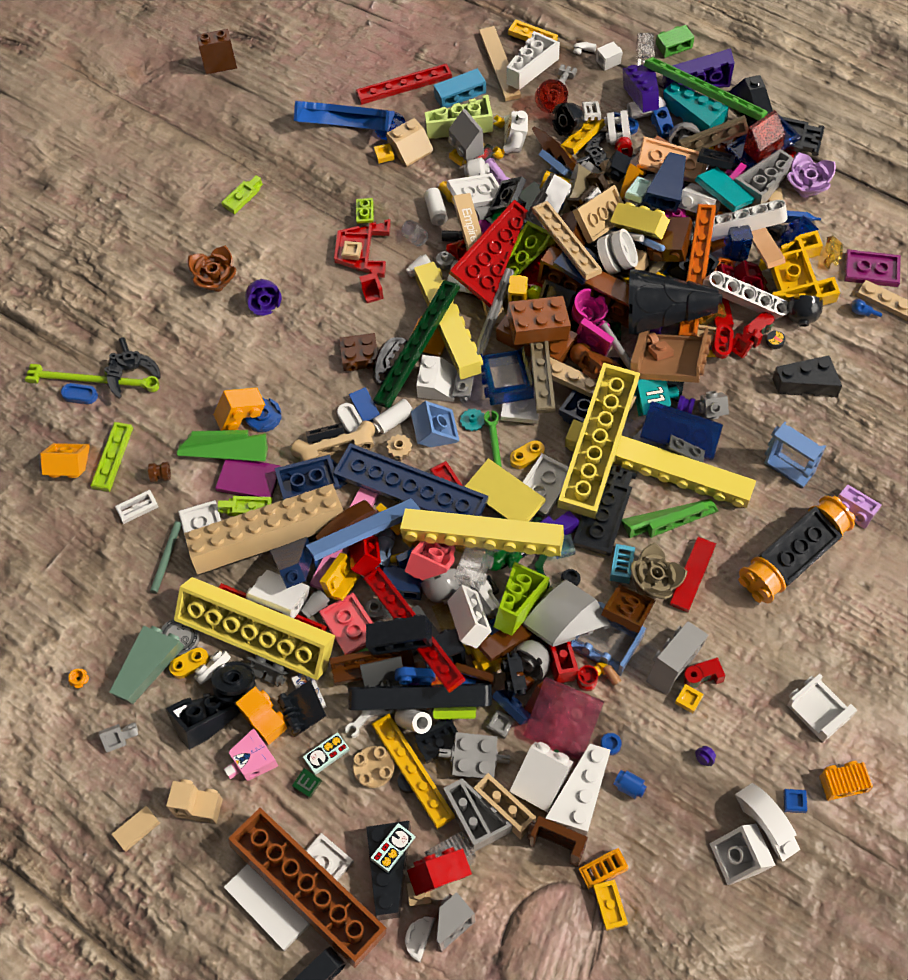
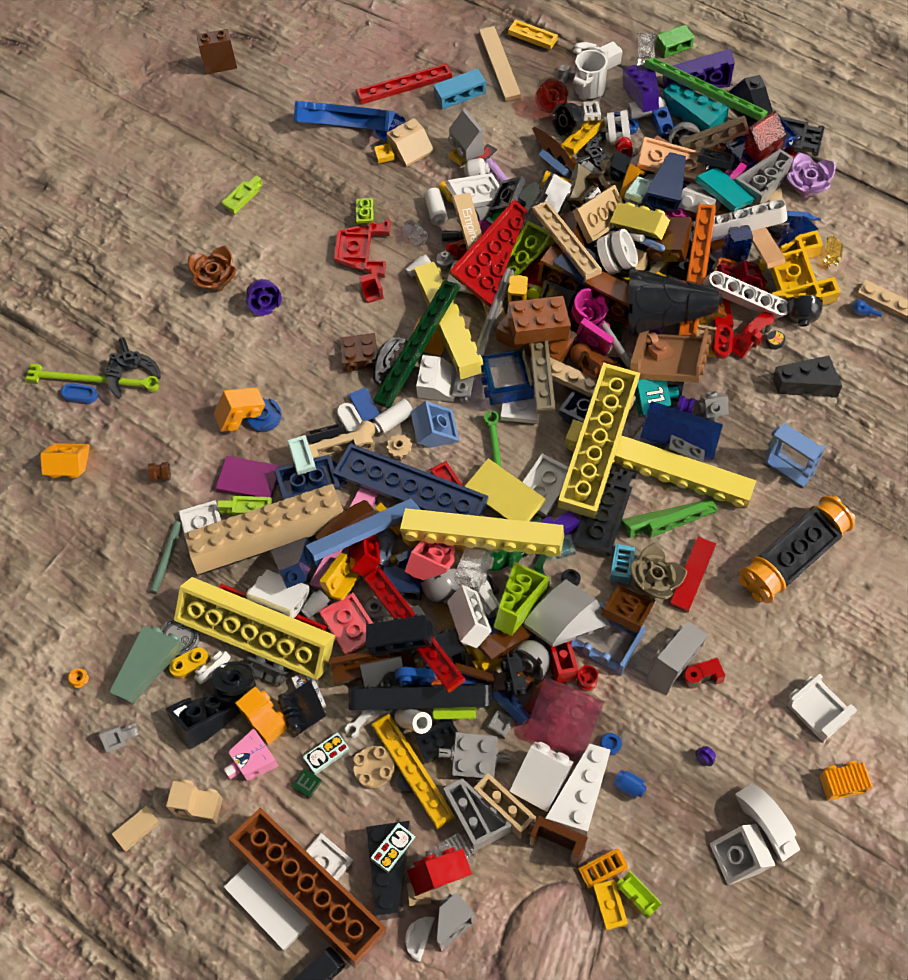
(111, 456): lime tile -> none
(138, 509): white tile -> none
(225, 445): bright green wedge -> none
(301, 455): none -> light aqua tile
(351, 250): tan tile -> none
(441, 119): yellowish green wedge -> none
(472, 419): teal piece -> none
(515, 132): white torso -> none
(528, 454): yellow plate -> none
(532, 60): white wedge -> none
(591, 73): none -> white container
(609, 671): medium nougat arm -> none
(638, 894): none -> lime hinge
(689, 698): yellow plate -> none
(795, 801): blue tile -> none
(860, 505): lavender bracket -> none
(872, 266): magenta tile -> none

